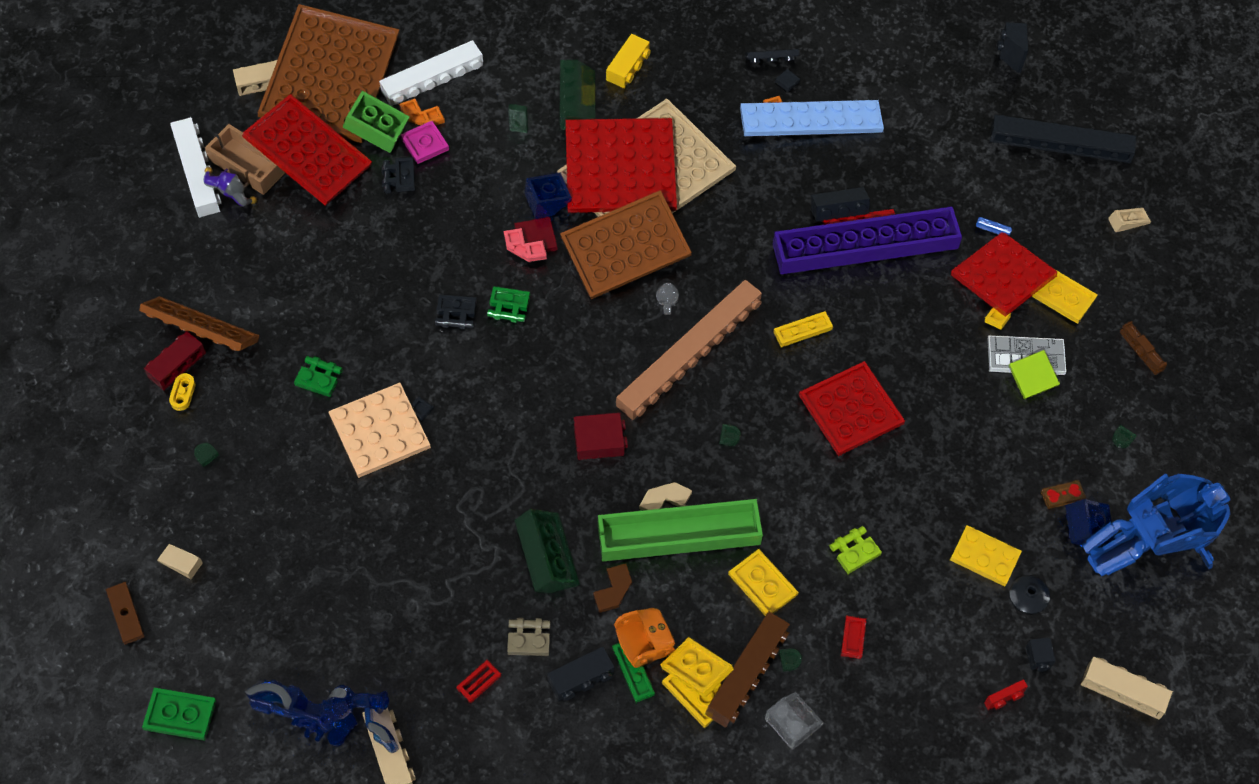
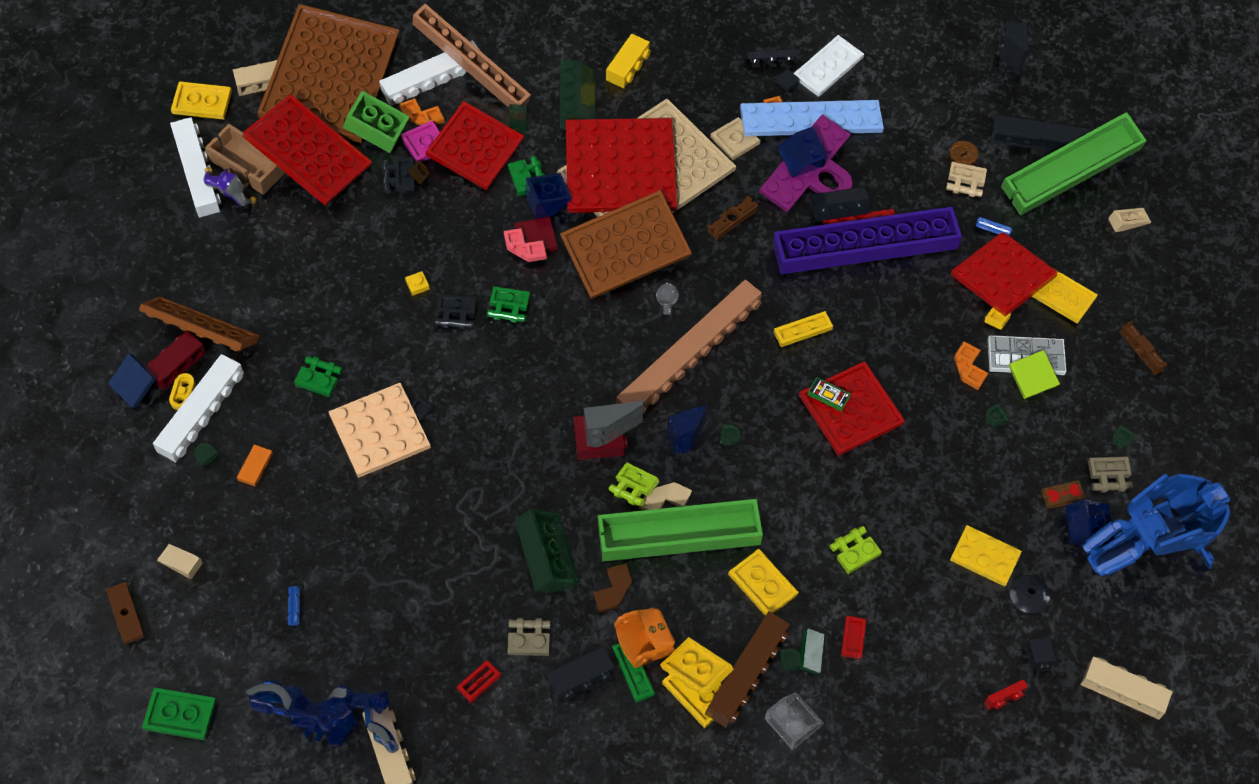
(132, 380): none -> dark blue tile
(198, 408): none -> white brick
(201, 100): none -> yellow plate
(254, 465): none -> orange tile
(293, 605): none -> blue axle
(417, 283): none -> yellow plate
(419, 172): none -> dark brown tile
(469, 57): none -> nougat brick
(474, 145): none -> red plate
(520, 171): none -> green plate
(609, 422): none -> dark grey slope
(636, 479): none -> lime plate
(685, 429): none -> clear blue slope
(724, 225): none -> reddish brown piece
(732, 139): none -> tan tile
(786, 191): none -> magenta plate
(803, 152): none -> clear blue slope
(811, 651): none -> tile
(828, 65): none -> white tile
(829, 394): none -> tile
(961, 147): none -> clear orange gear
(966, 174): none -> tan plate
(968, 372): none -> orange tile
(996, 416): none -> clear green tile
(1073, 163): none -> bright green piece
(1110, 468): none -> dark tan plate

